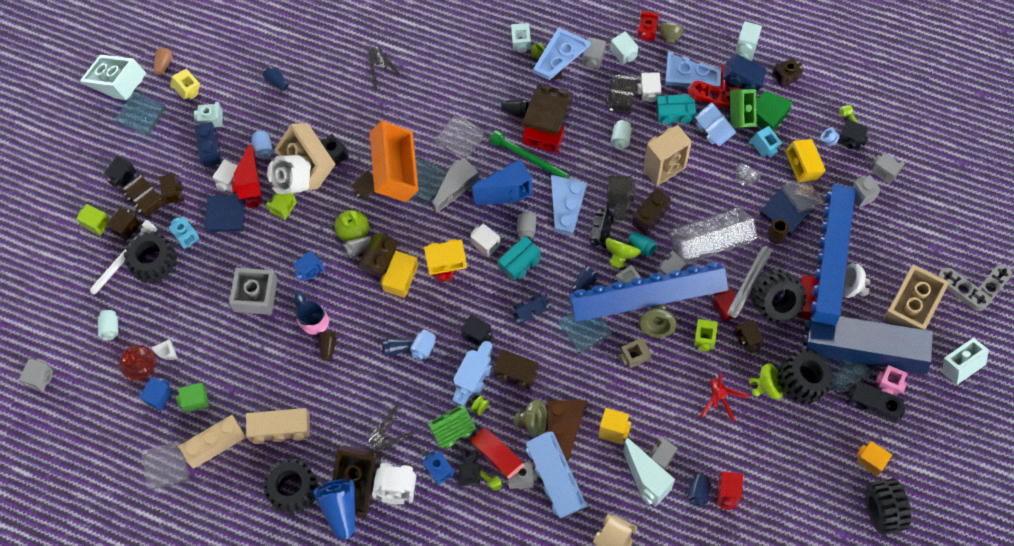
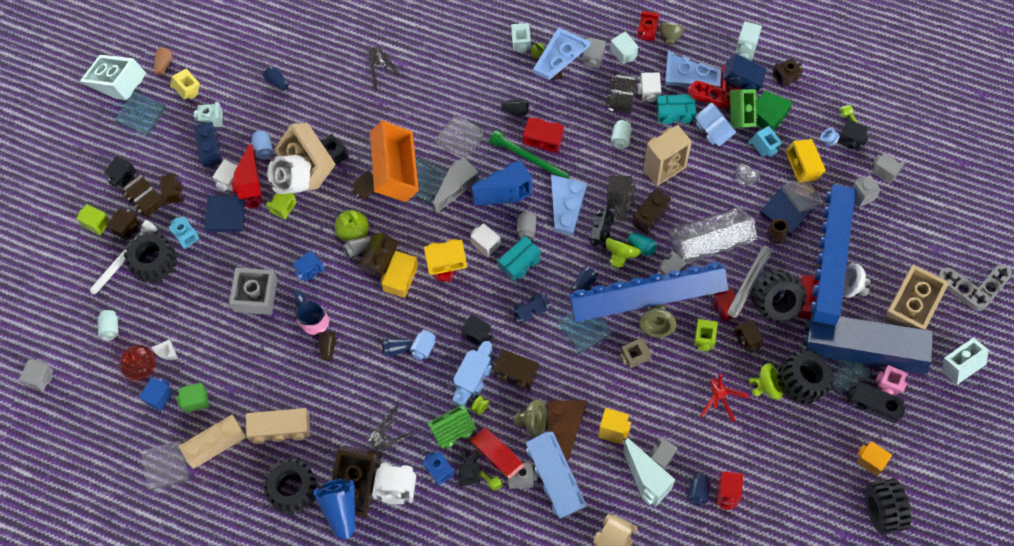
(548, 109): dark brown slope -> none
(627, 275): white tile -> none

